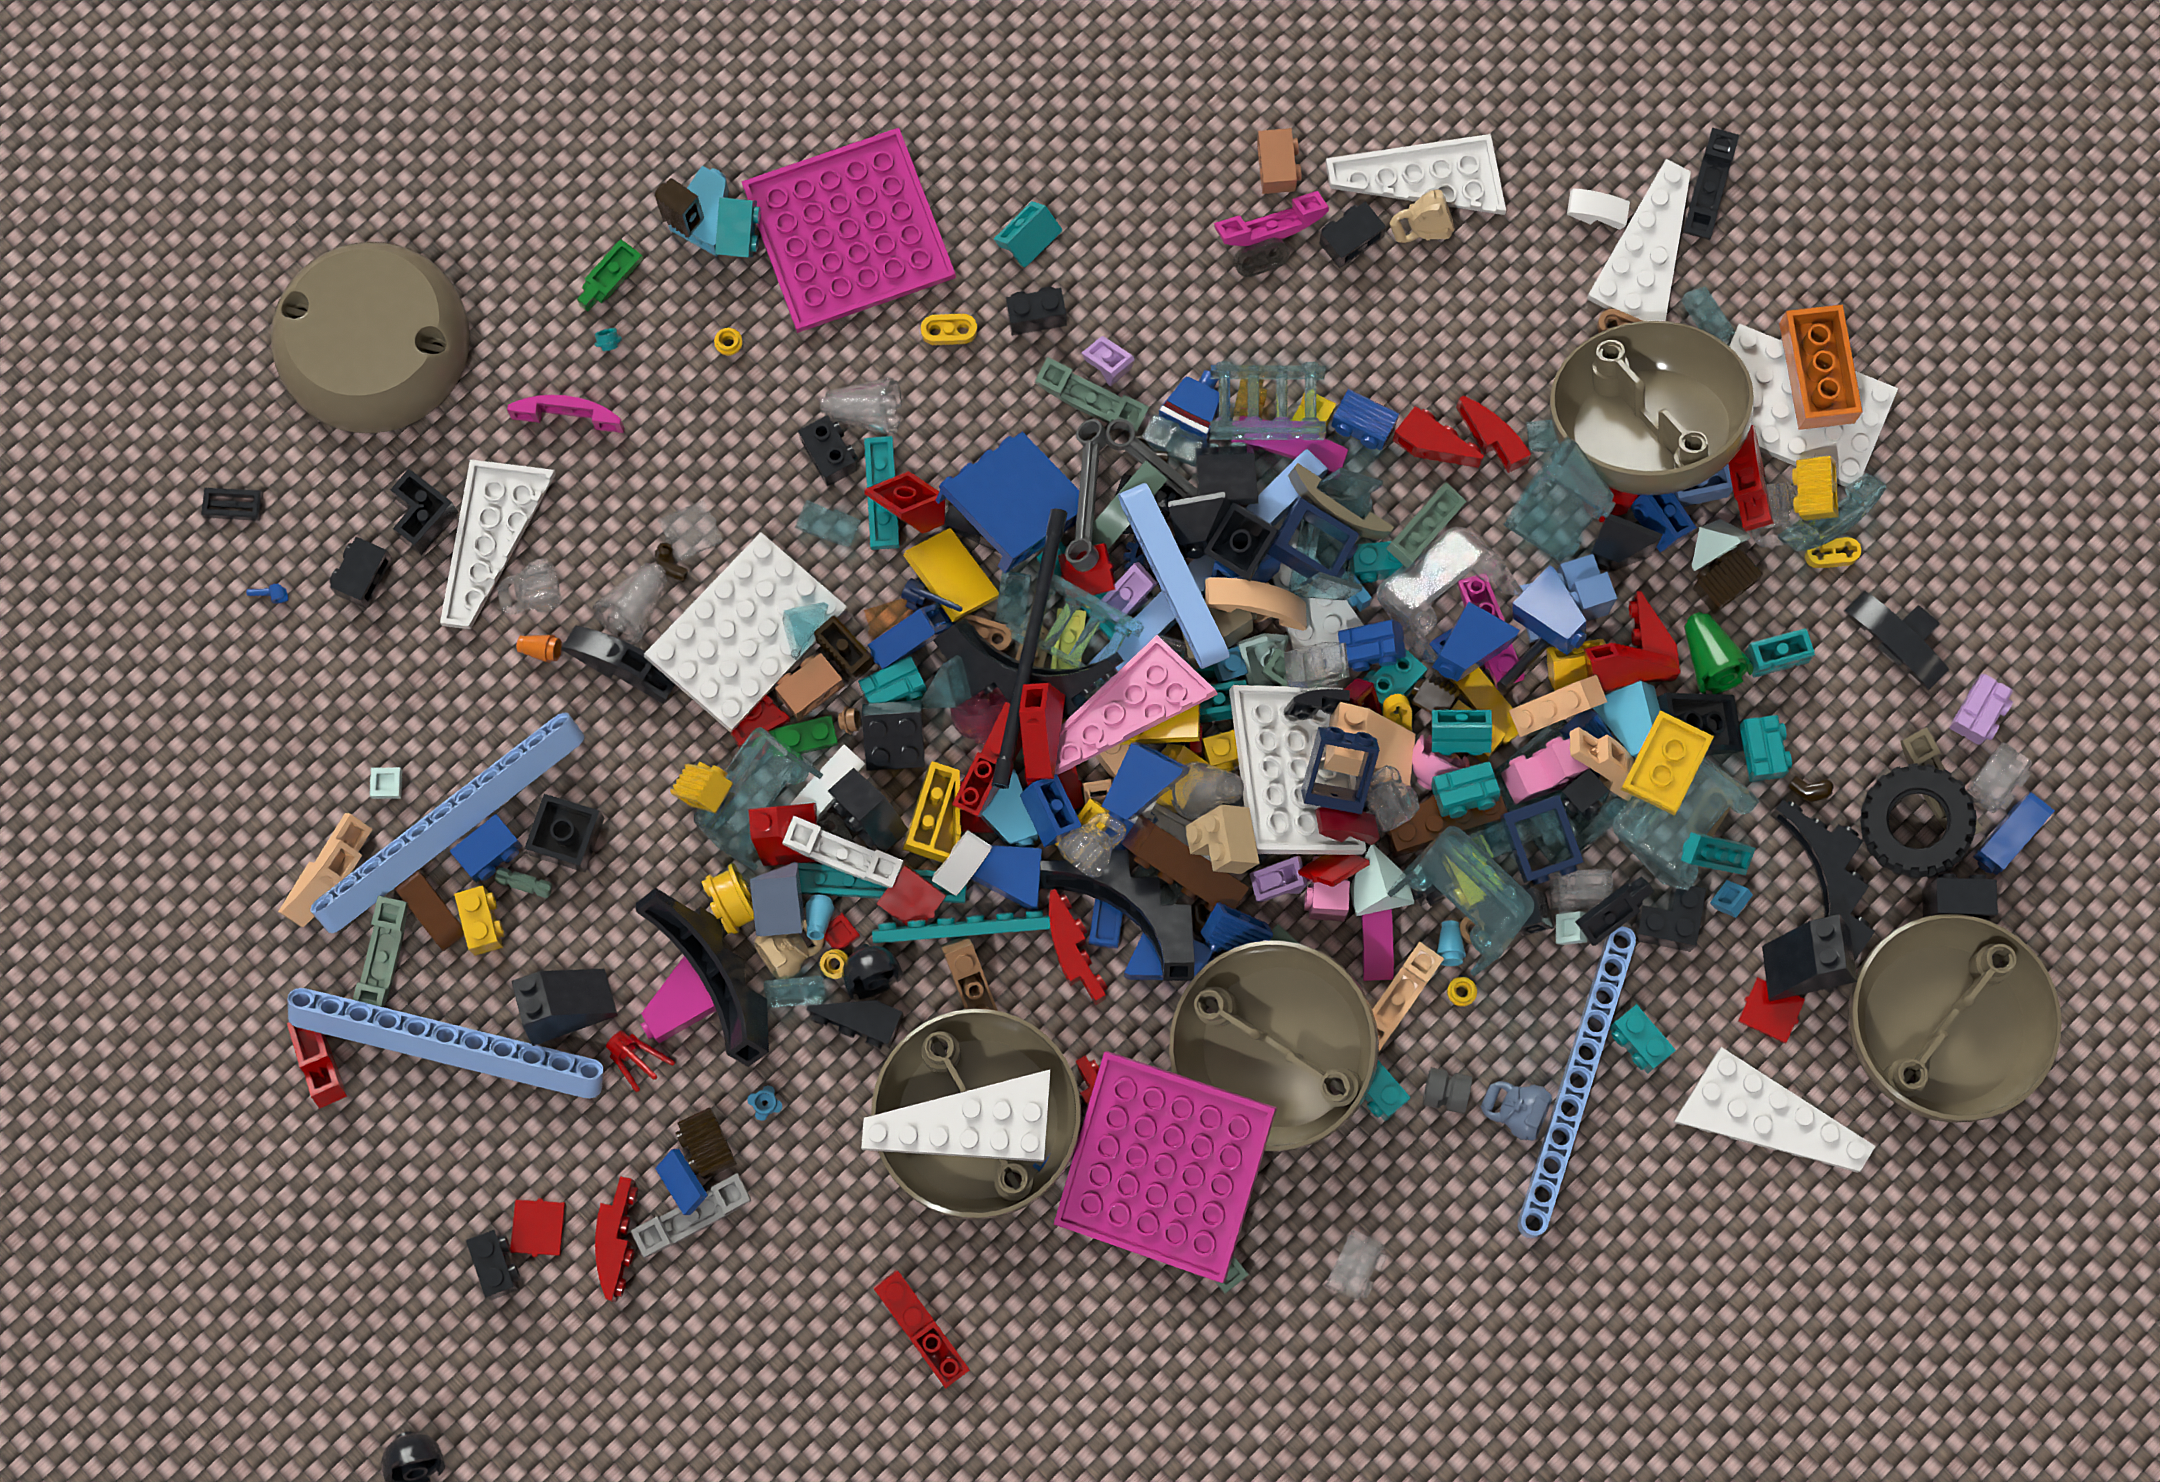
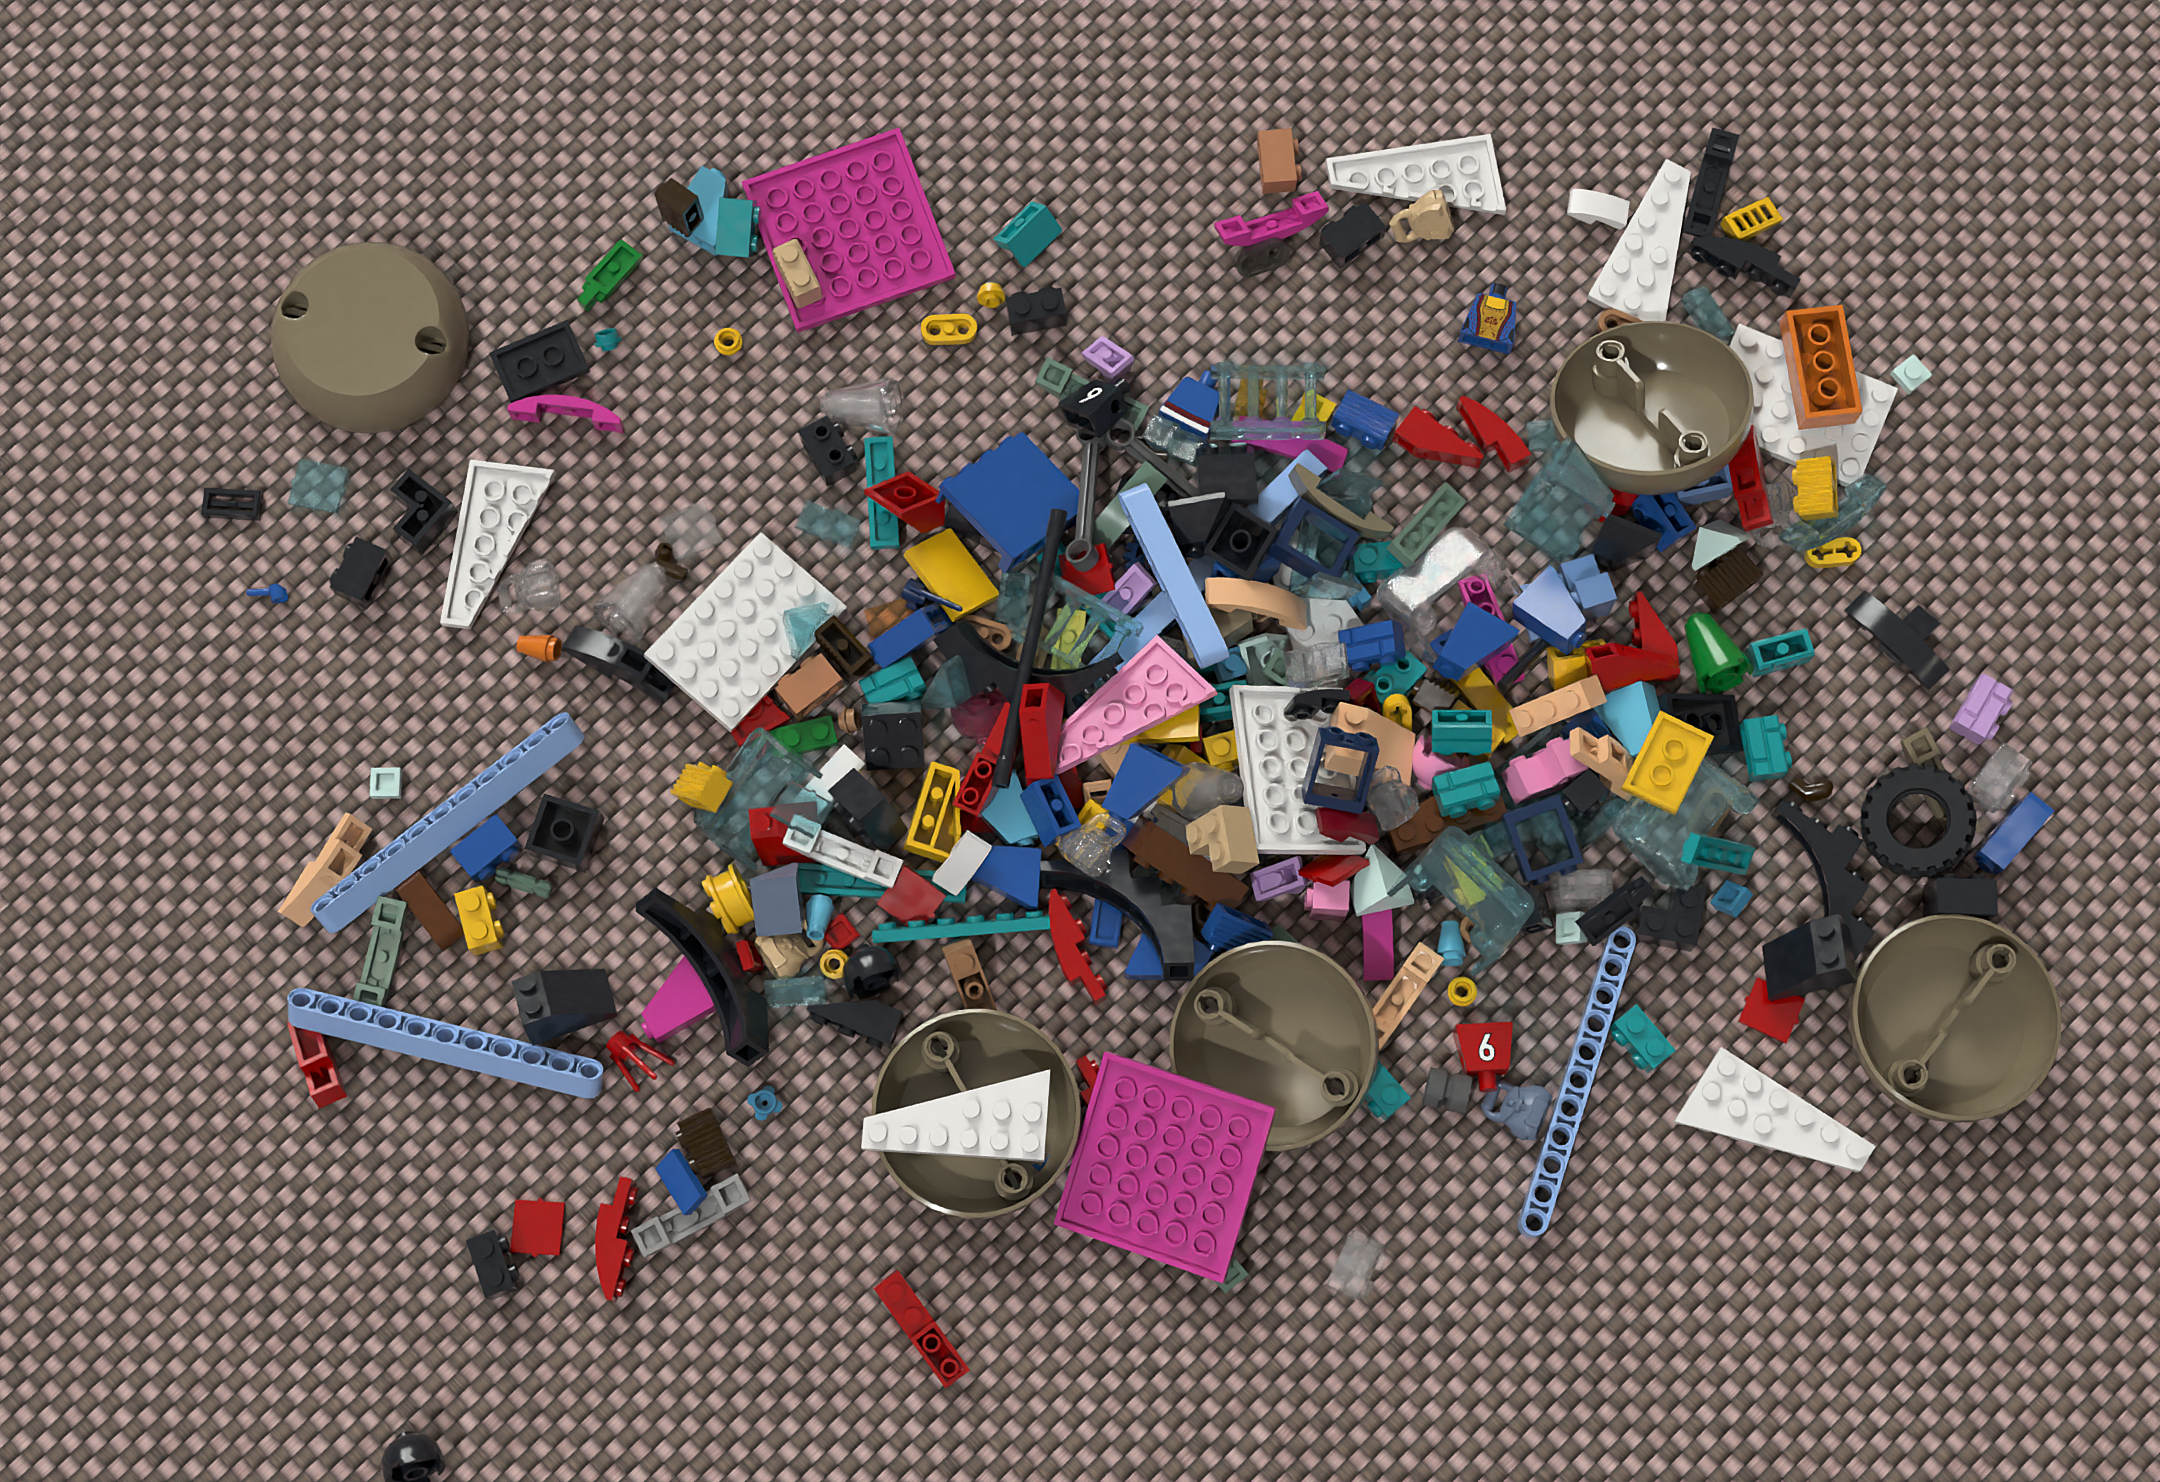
(318, 486): none -> clear light blue piece
(539, 362): none -> black plate
(749, 956): none -> red tile
(797, 273): none -> tan brick
(802, 809): none -> clear light blue piece
(991, 295): none -> yellow plate
(1096, 406): none -> black torso
(1484, 1051): none -> red torso
(1490, 321): none -> torso
(1733, 231): none -> yellow slope
(1734, 255): none -> black slope
(1911, 374): none -> light aqua plate

